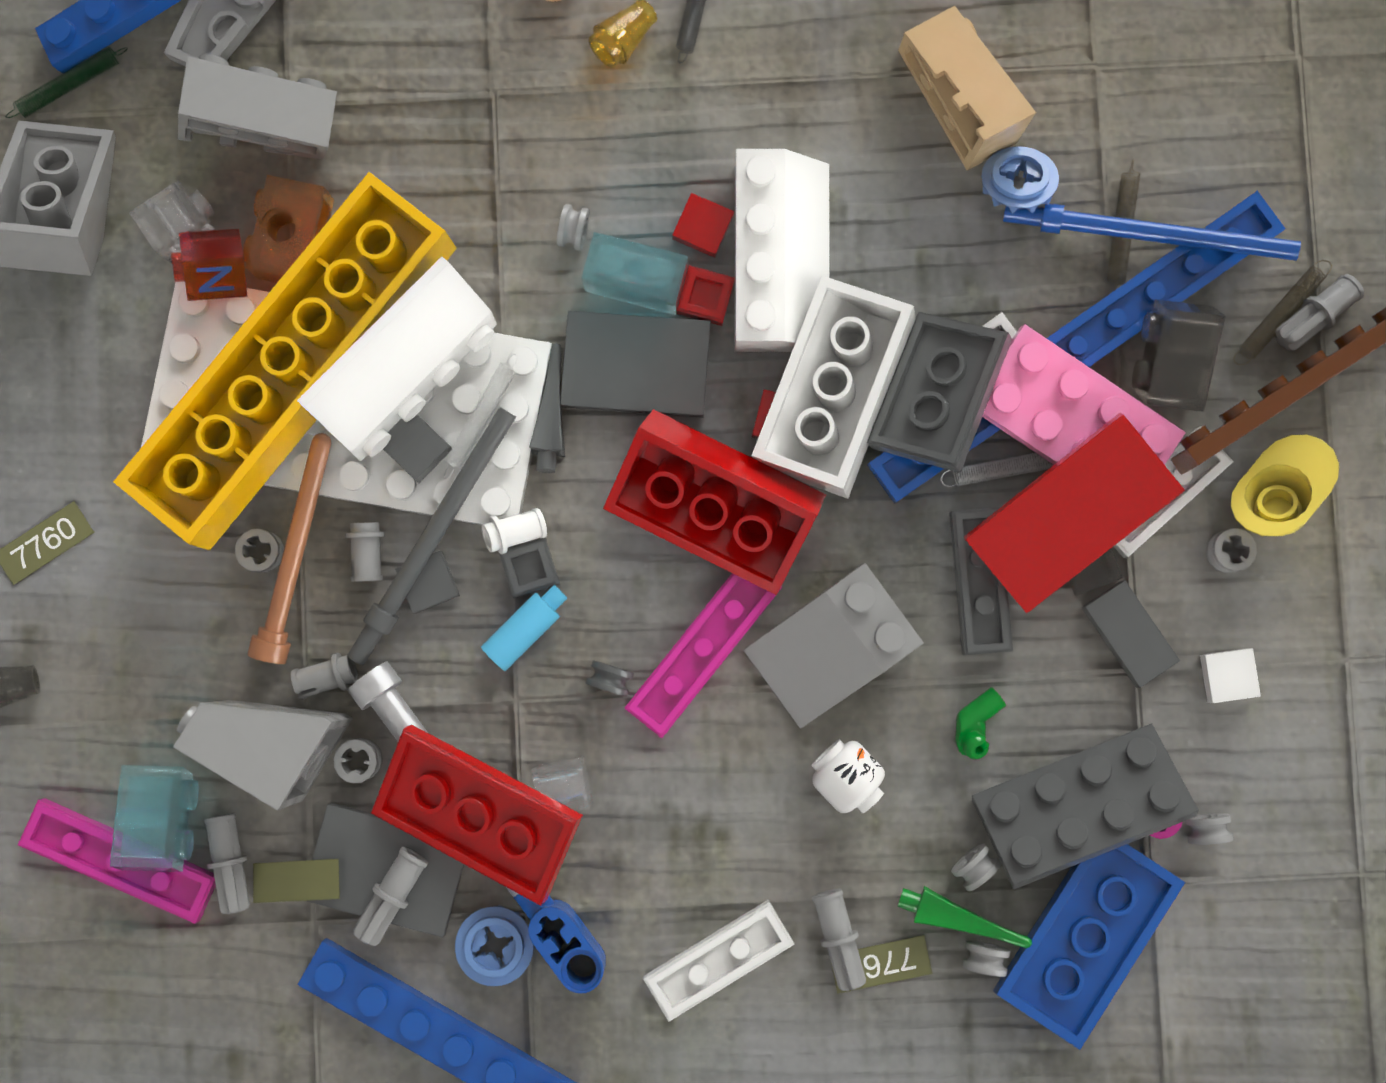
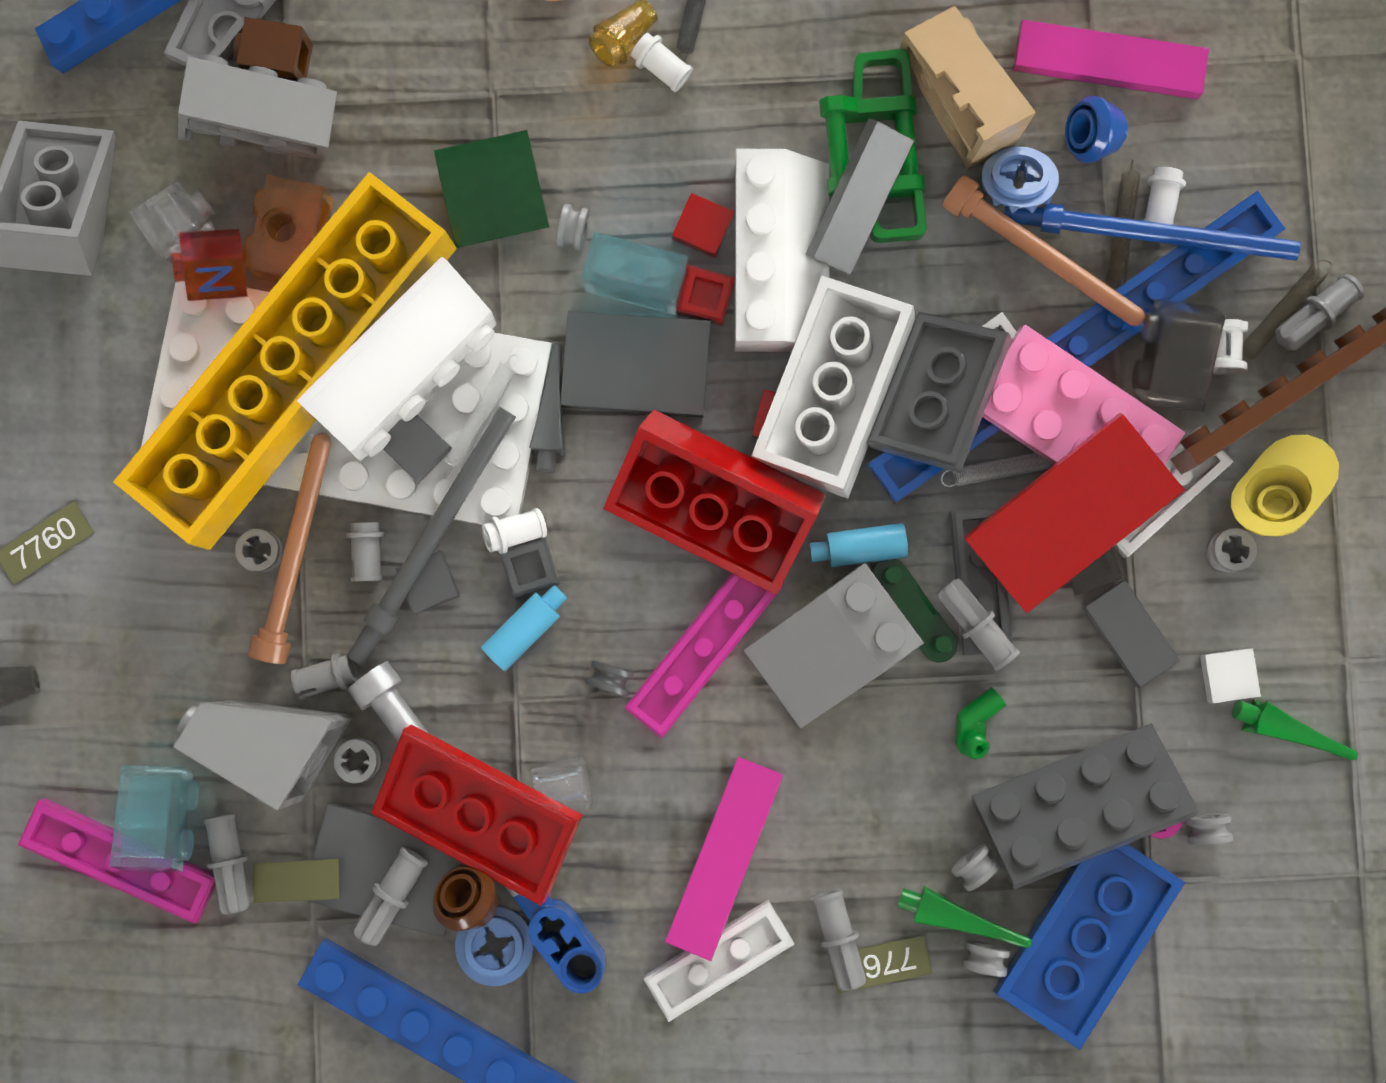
(64, 82): dark green piece -> none
(273, 46): none -> reddish brown brick
(465, 899): none -> reddish brown cone
(491, 188): none -> dark green slope
(661, 61): none -> white pin
(724, 859): none -> dark pink tile
(848, 777): white head -> none
(854, 109): none -> green bar
(859, 196): none -> tile
(861, 545): none -> medium azure cylinder
(938, 639): none -> dark green piece
(969, 201): none -> nougat piece
(977, 624): none -> light grey axle
(1095, 129): none -> blue cone
(1111, 59): none -> dark pink tile
(1164, 194): none -> white pin
(1231, 348): none -> white bush
(1273, 722): none -> green piece

